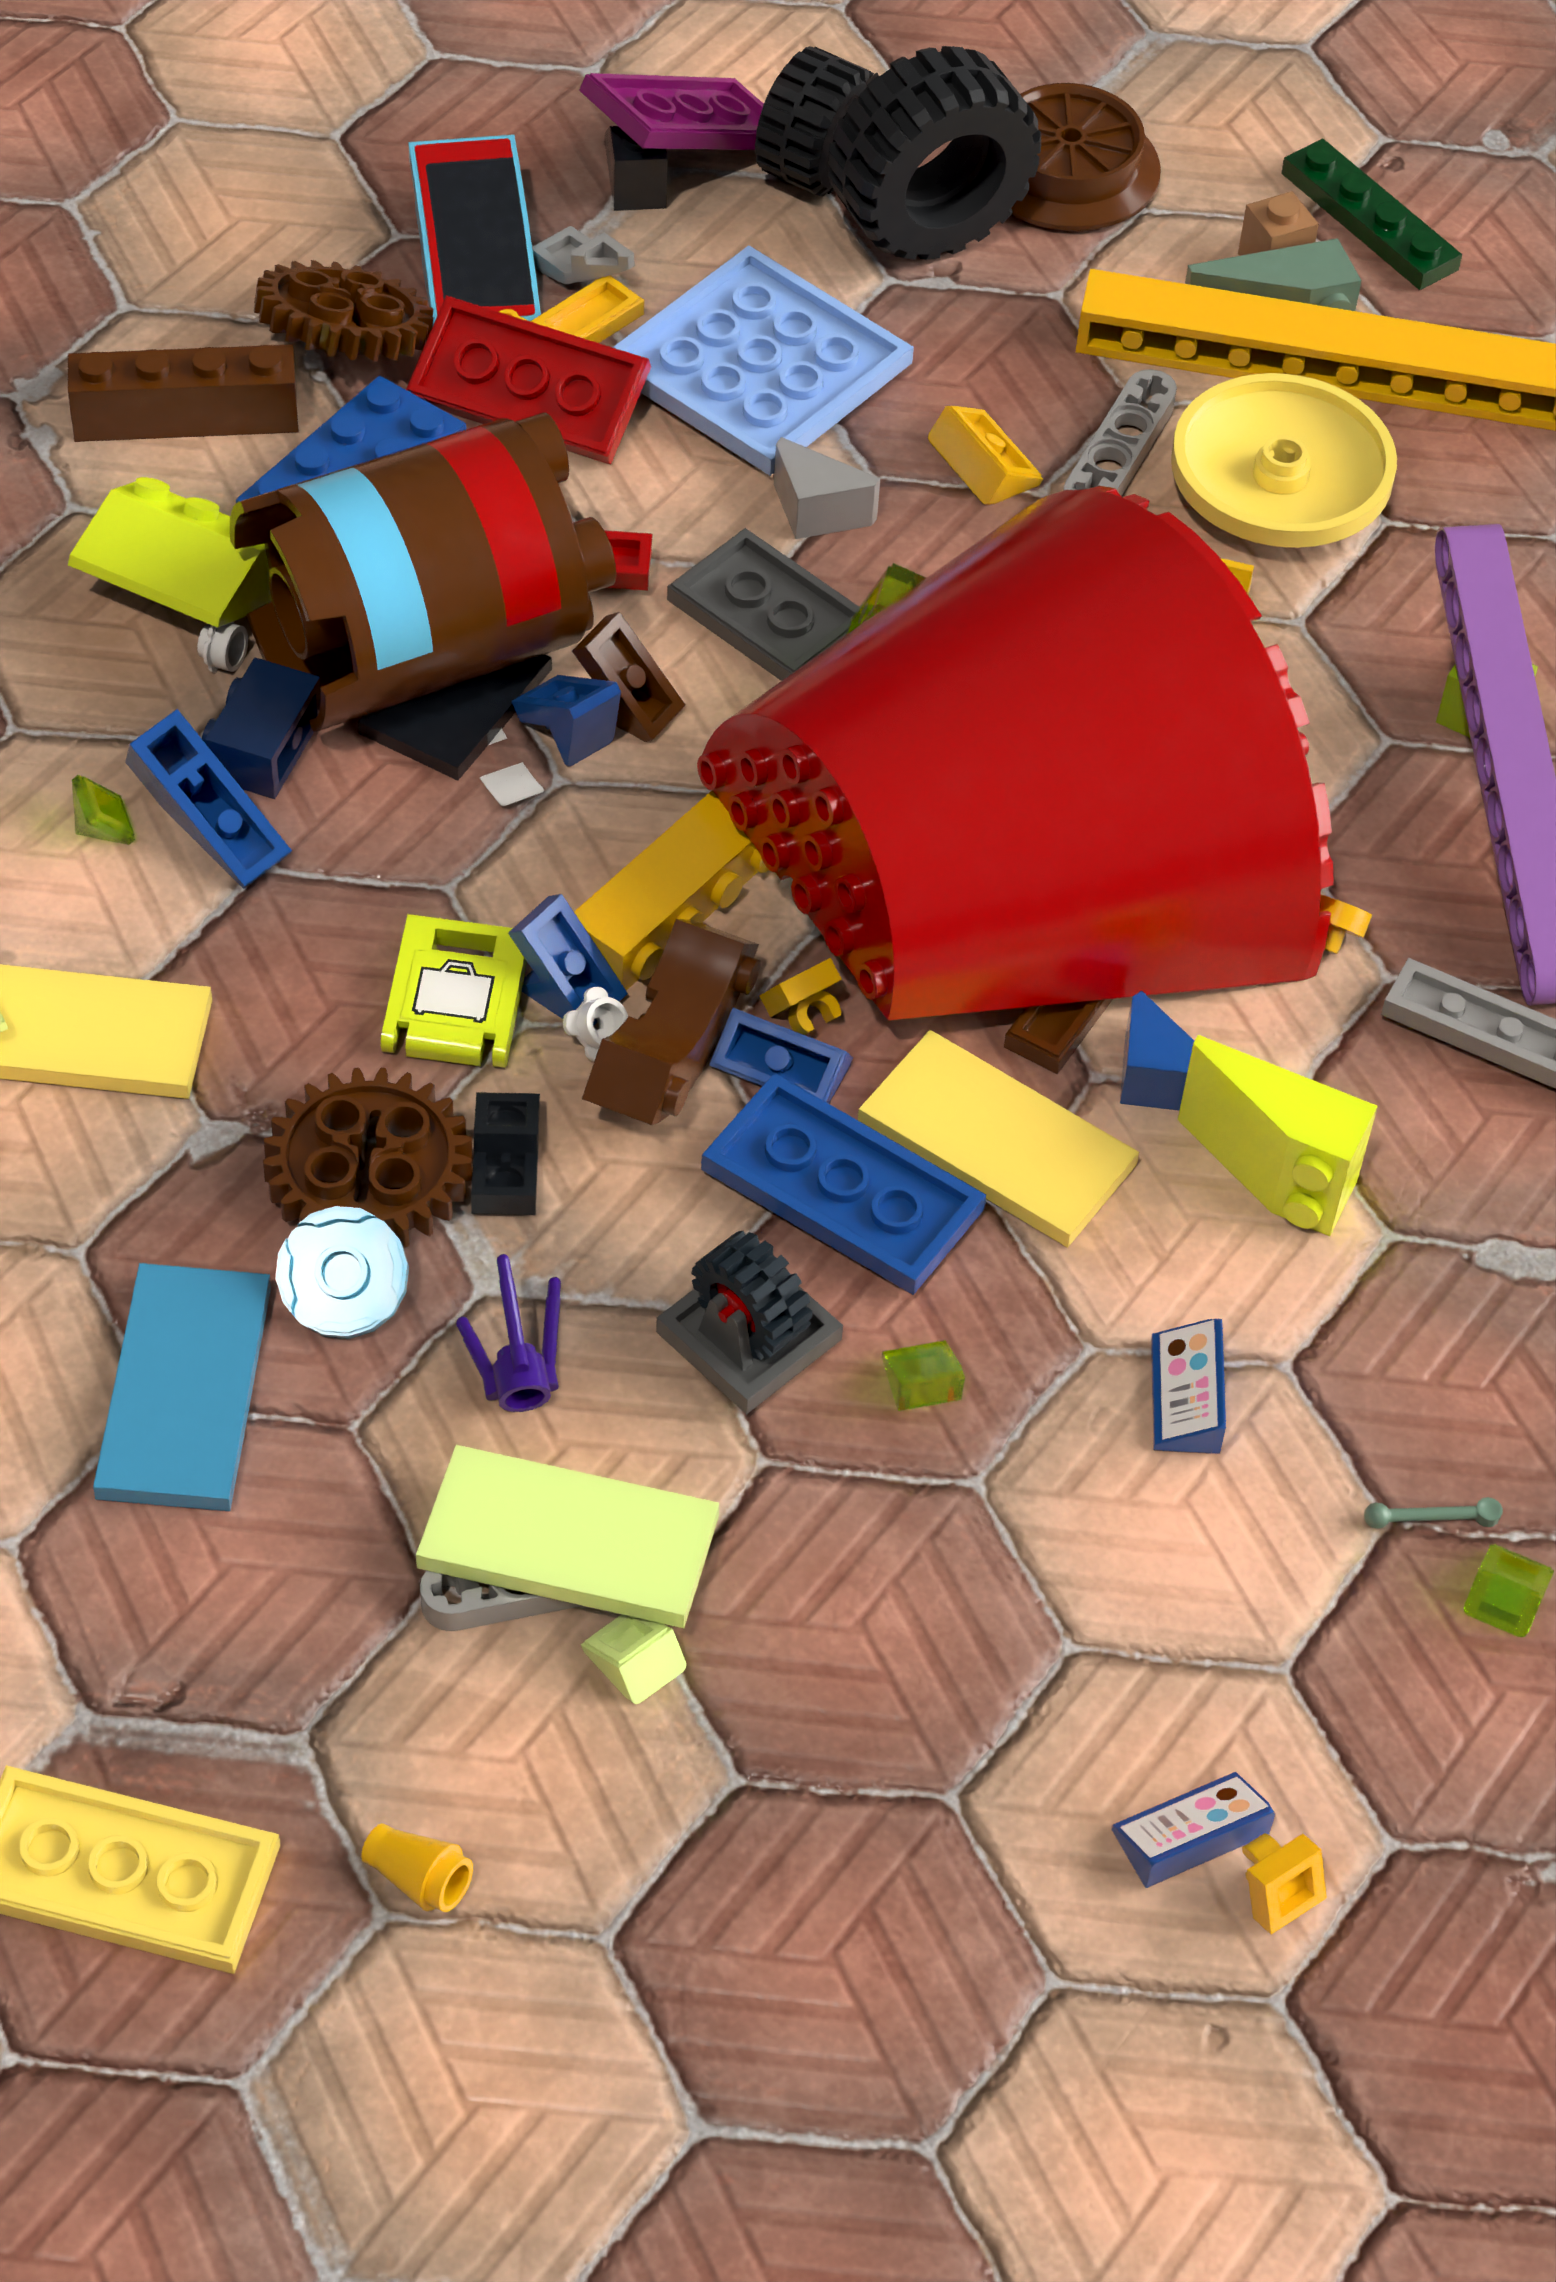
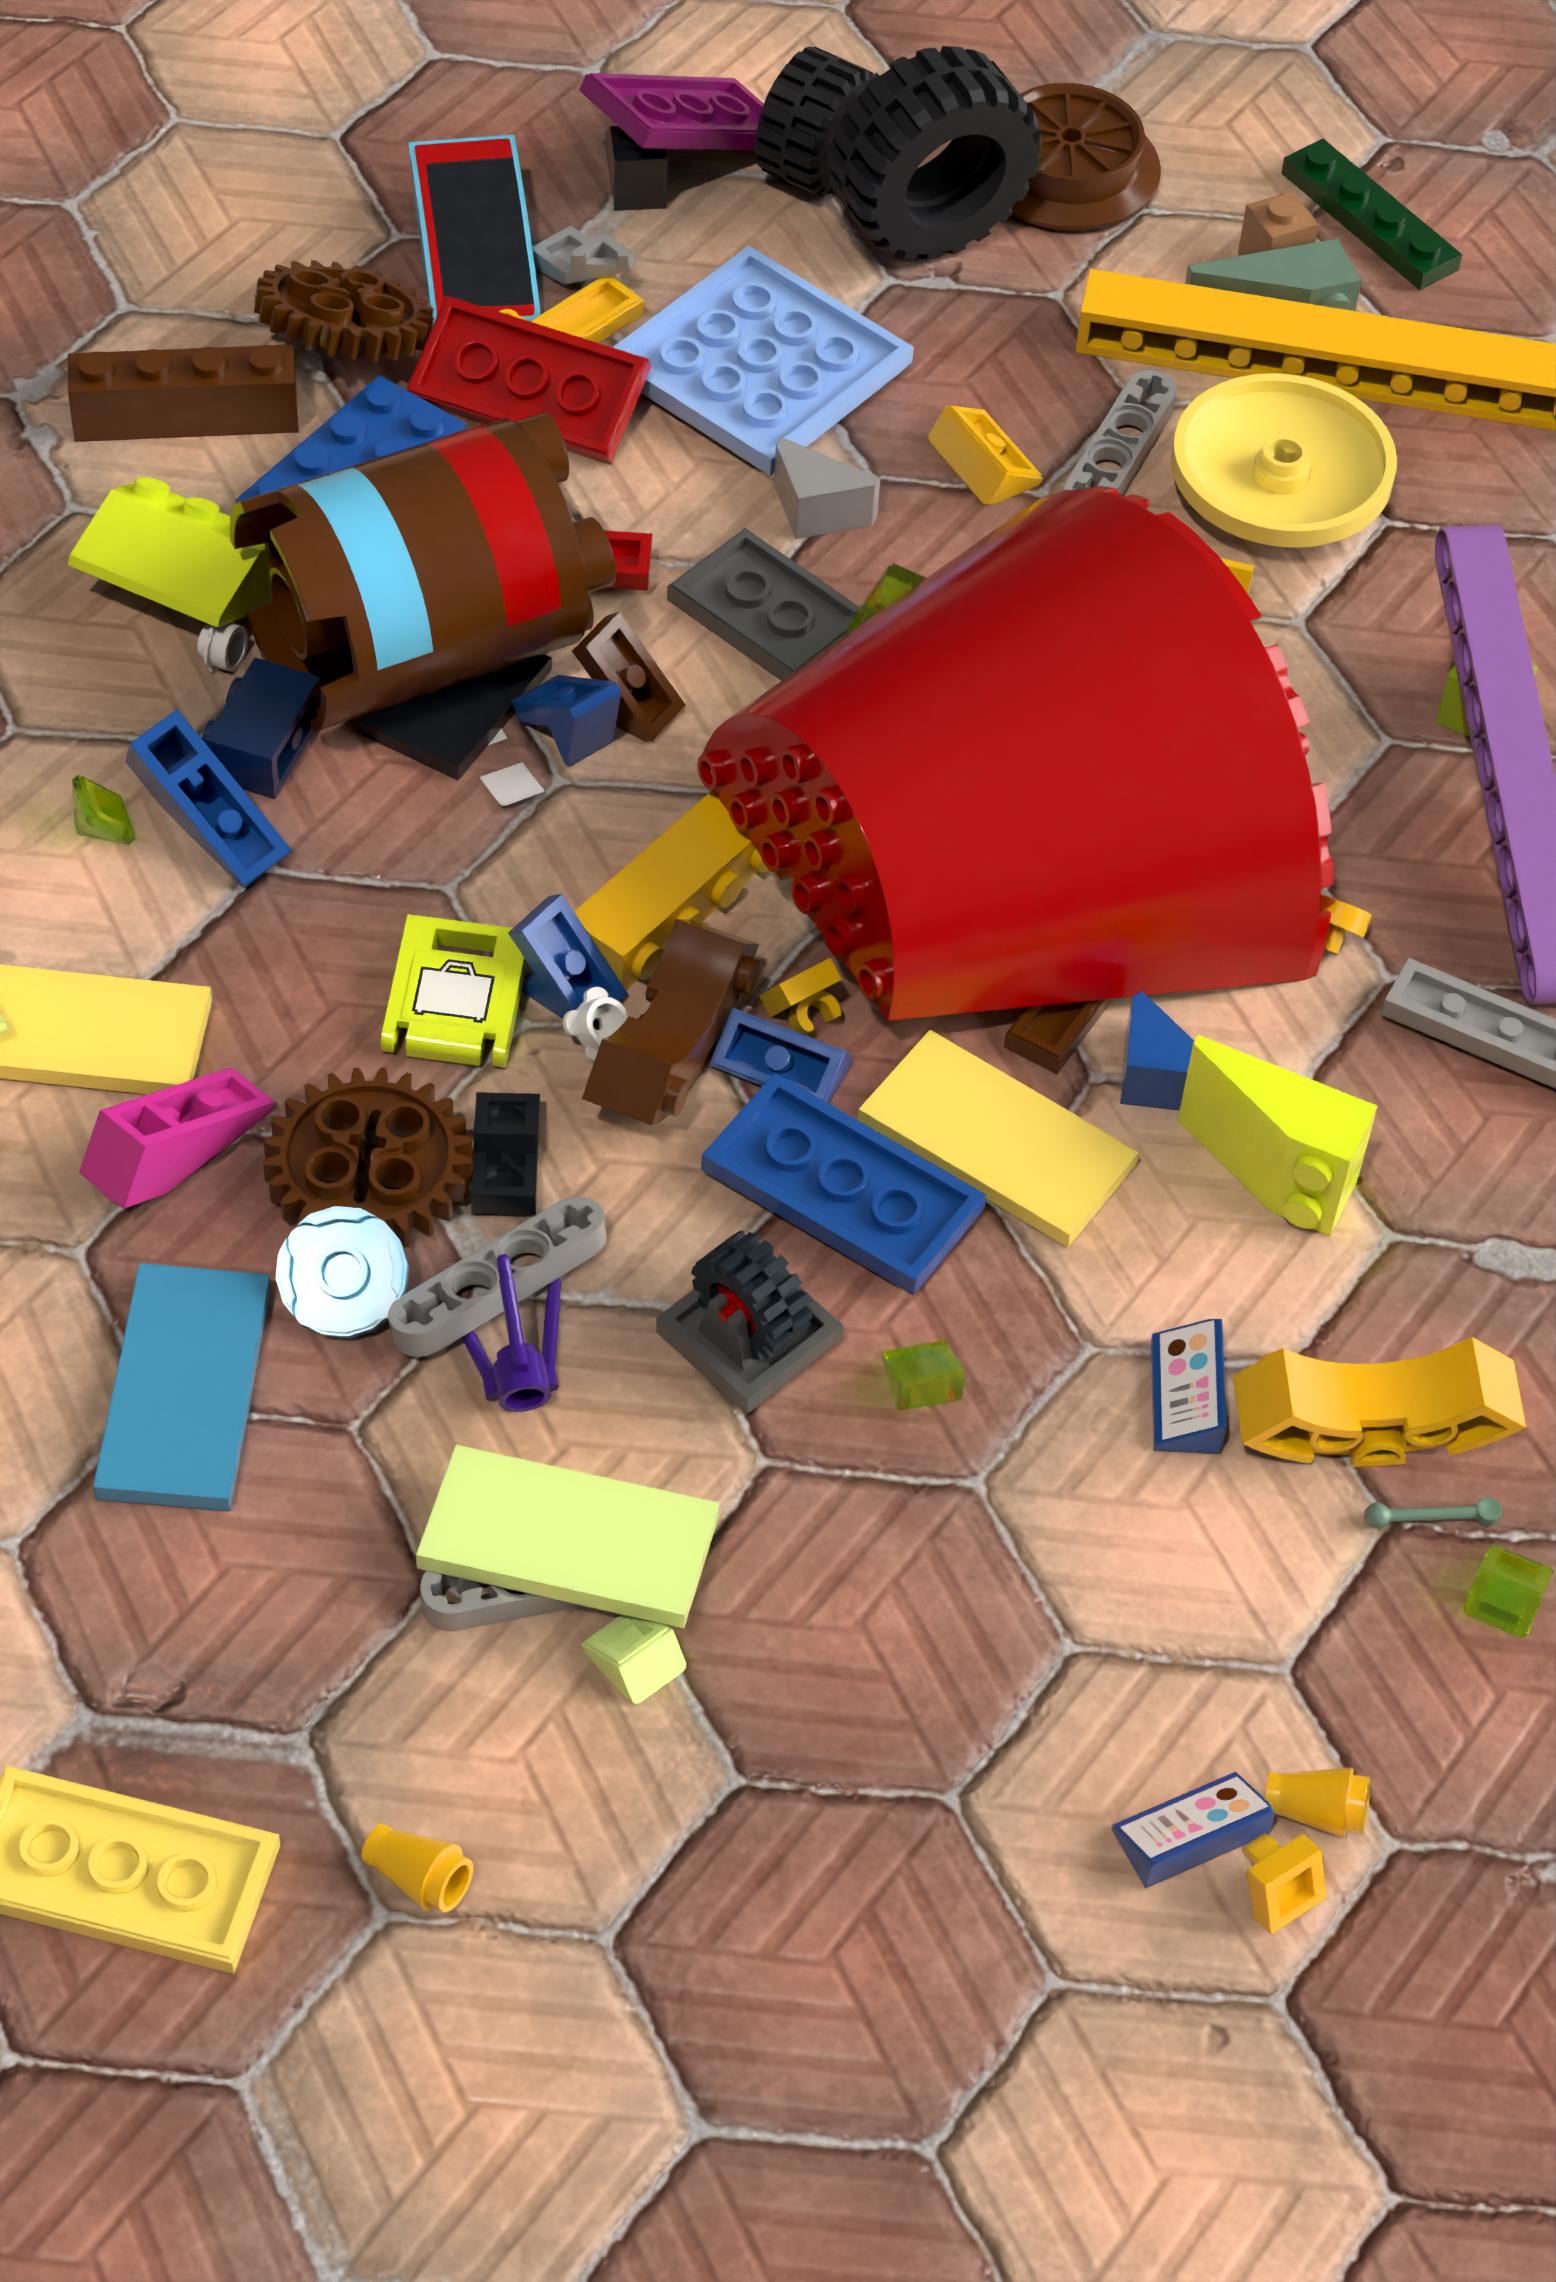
(166, 1136): none -> dark pink slope
(436, 1317): none -> light grey beam
(1321, 1799): none -> yellow cone
(1378, 1409): none -> yellow brick

